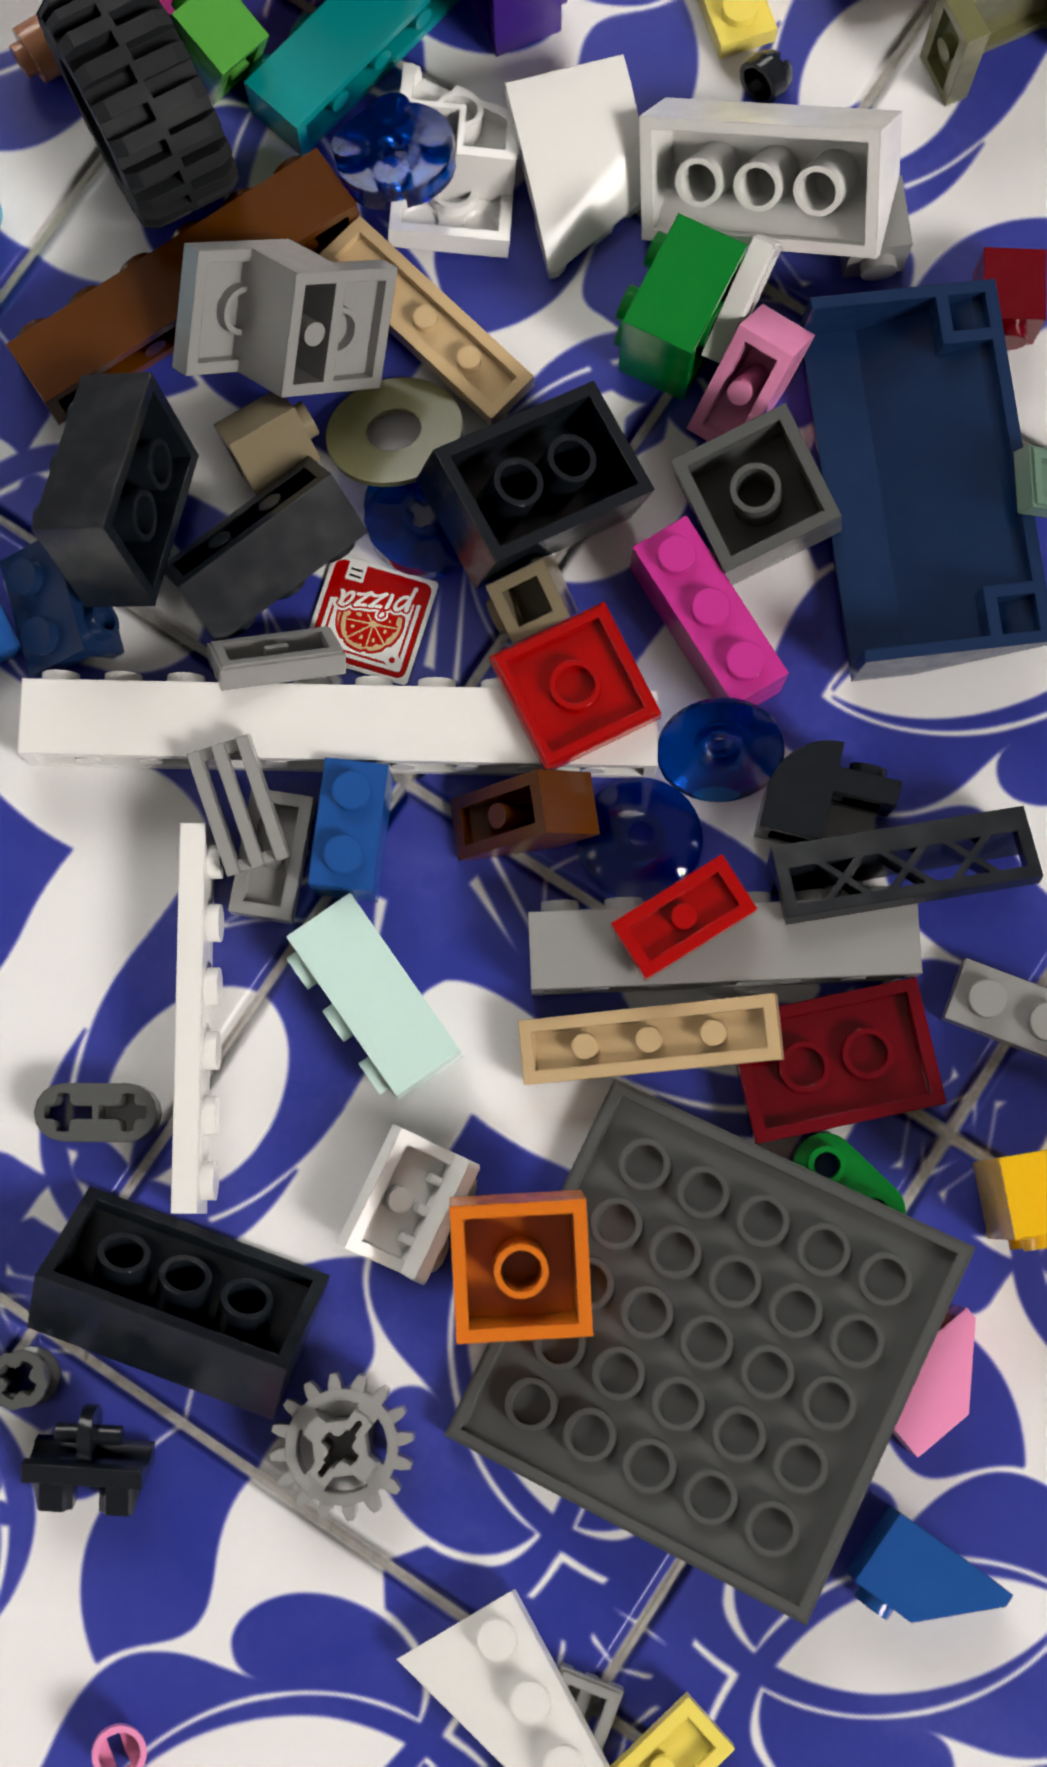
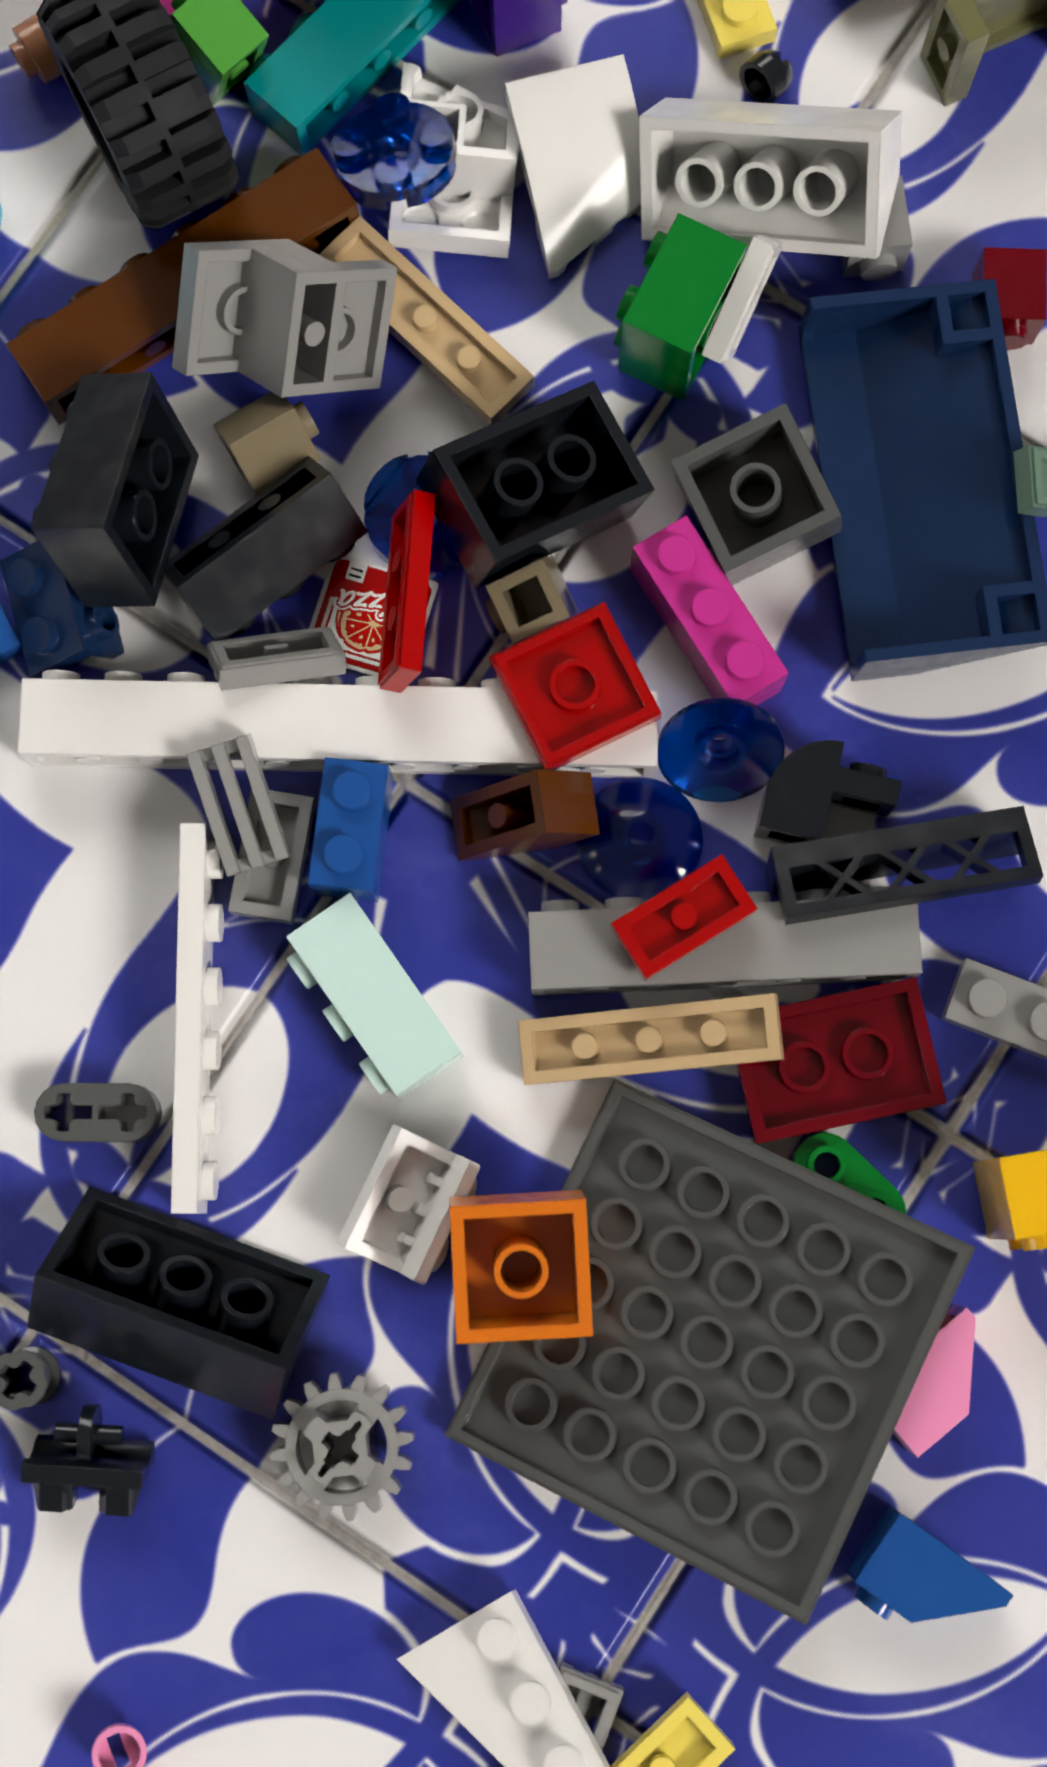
(372, 466): olive gear -> none
(406, 592): none -> red tile
(751, 373): bright pink slope -> none

